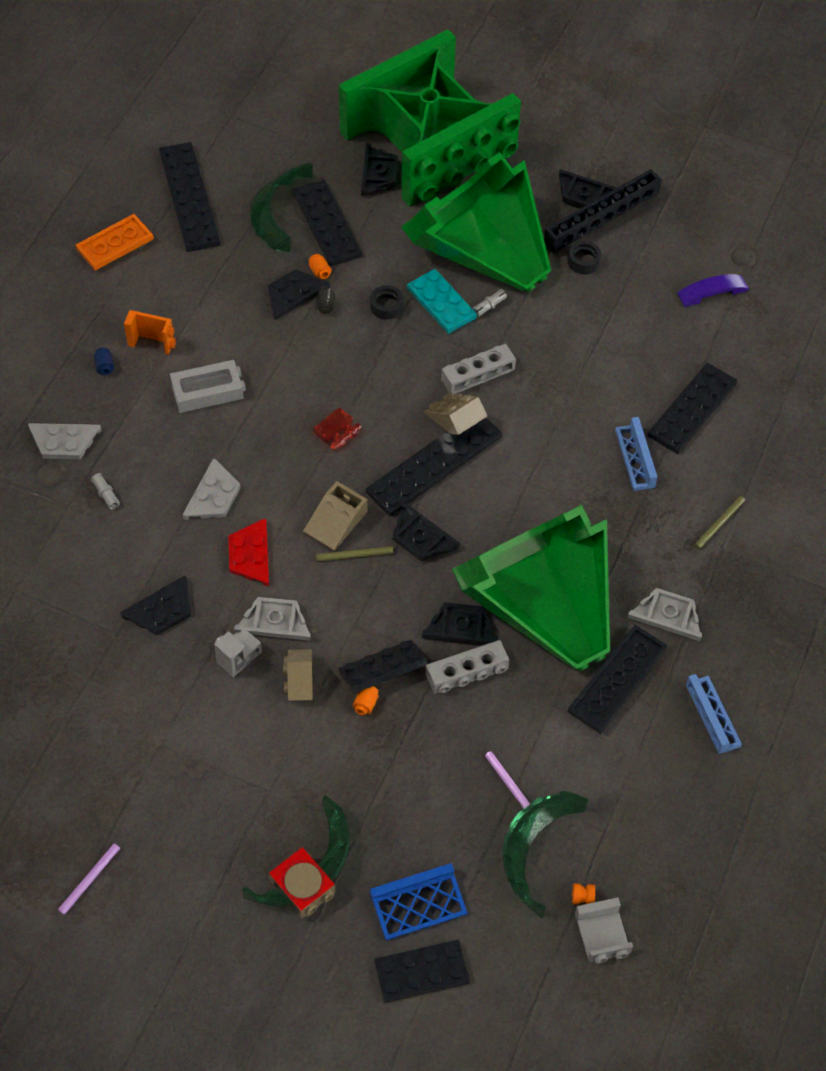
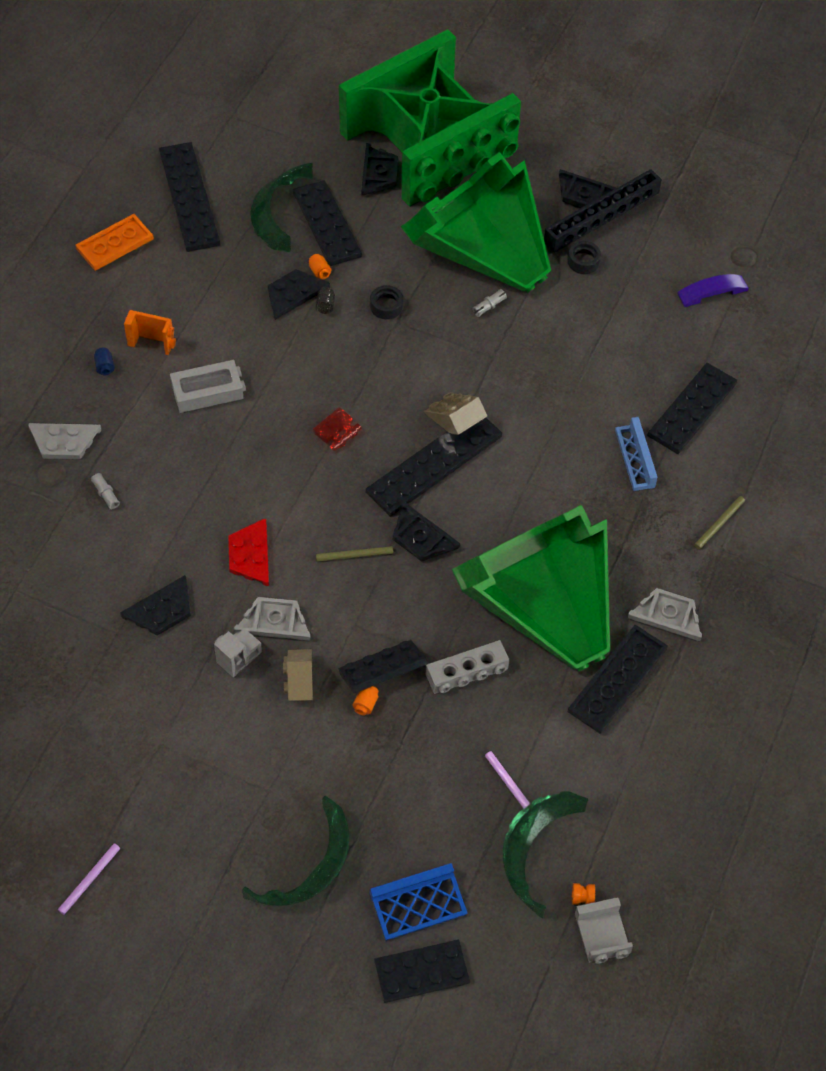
(213, 494): light grey wing -> none
(303, 882): panel -> none
(336, 516): dark tan slope -> none
(441, 301): teal plate -> none
(460, 624): black wing -> none
(478, 369): light grey brick -> none
(710, 716): medium blue fence -> none

